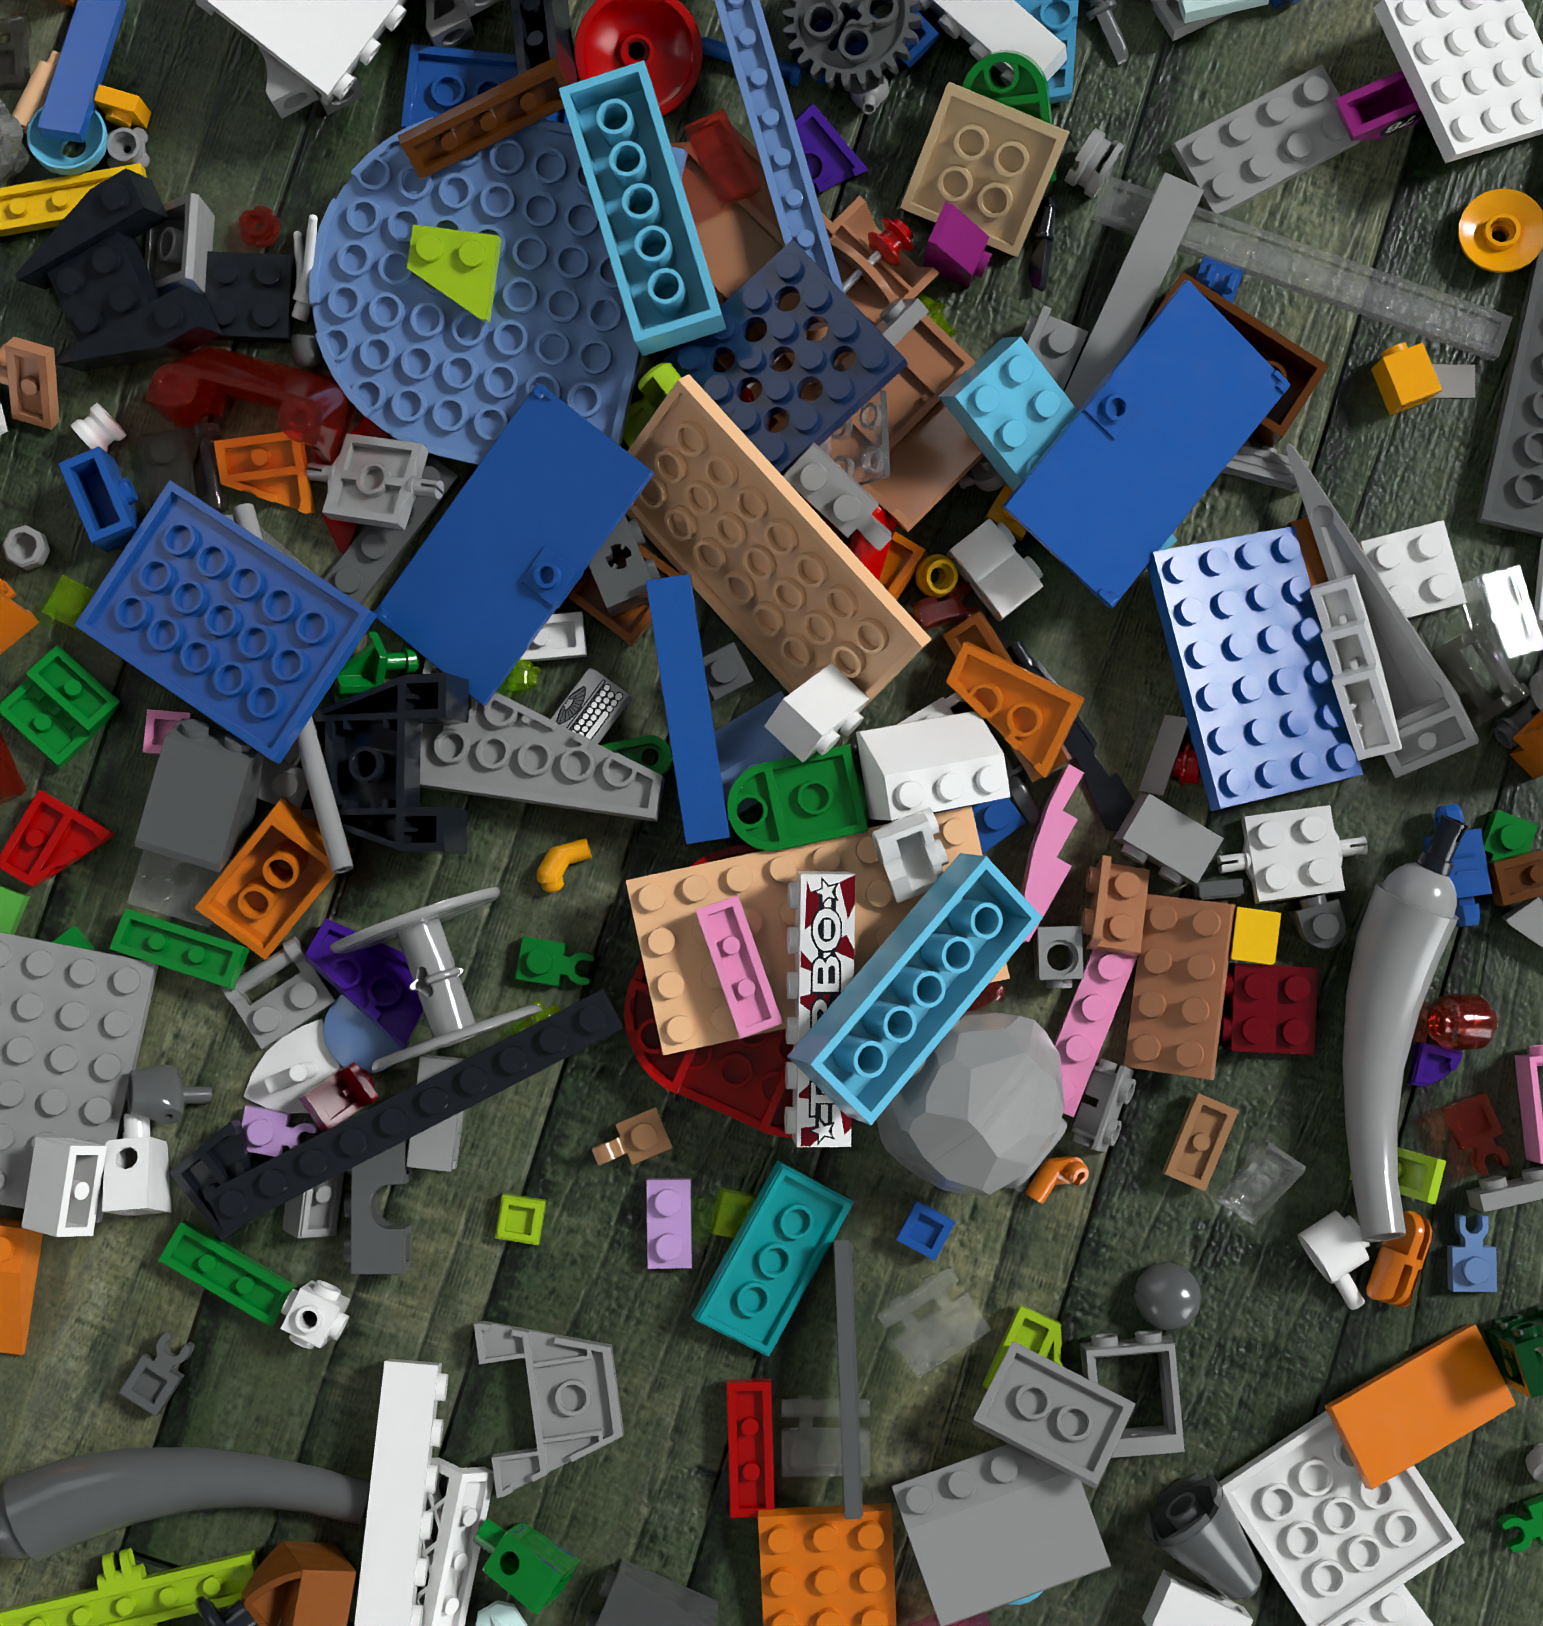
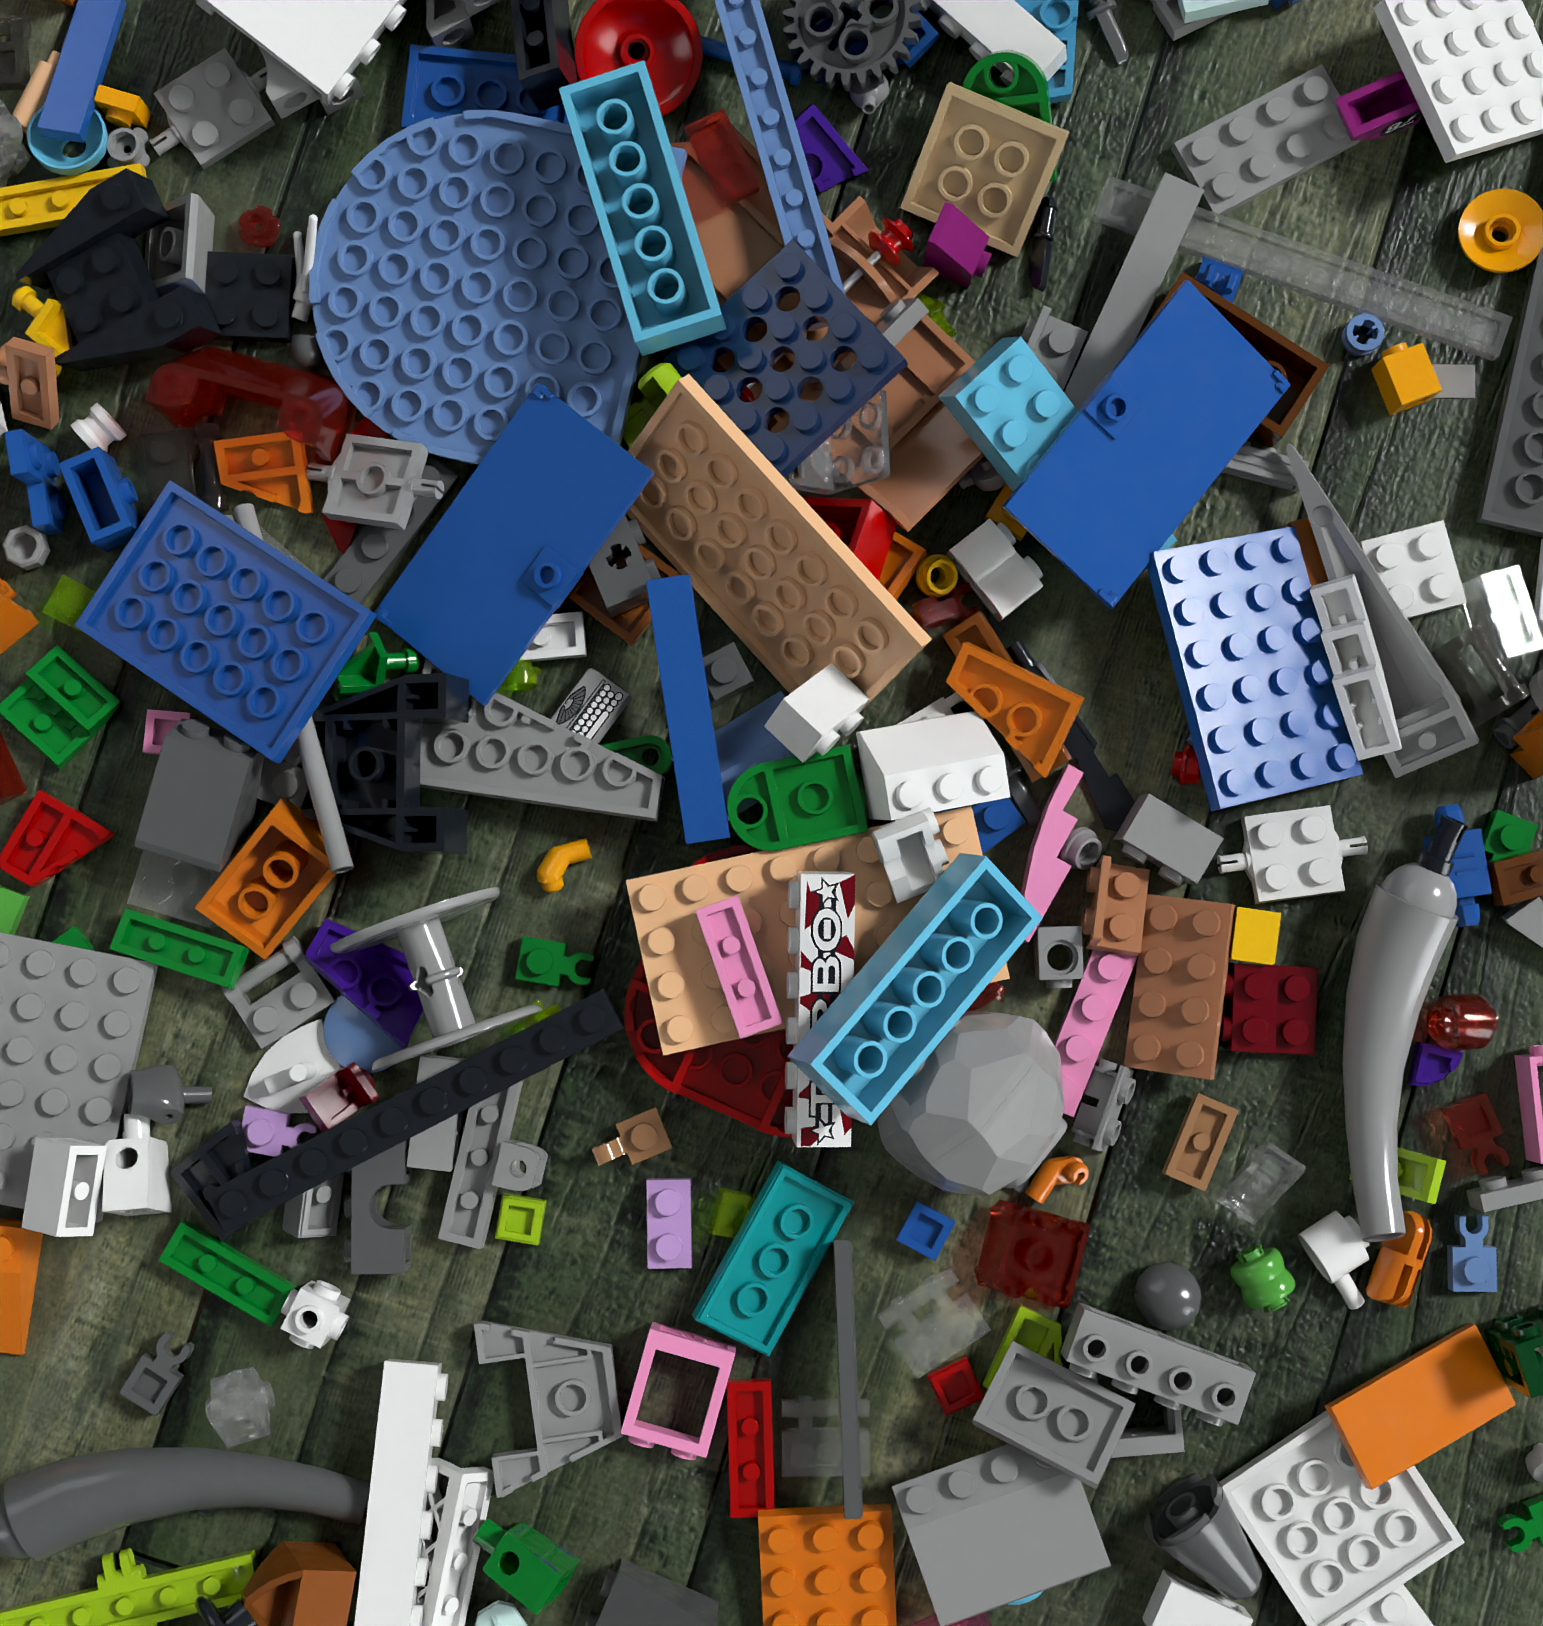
(37, 468): none -> blue plate
(49, 323): none -> yellow piece
(213, 109): none -> light grey plate
(240, 1406): none -> clear brick
(457, 265): lime wing -> none
(484, 1164): none -> light grey plate
(485, 119): reddish brown plate -> none
(692, 1347): none -> bright pink window
(836, 495): light grey plate -> none
(955, 1385): none -> red tile
(1031, 1254): none -> clear red slope
(1081, 848): none -> light grey plate
(1090, 159): light grey wheel -> none
(1157, 1364): none -> light grey brick
(1164, 755): light grey sticker -> none
(1217, 889): dark grey tile -> none
(1262, 1278): none -> bright green piece
(1318, 922): dark grey plate -> none
(1375, 328): none -> medium blue bush

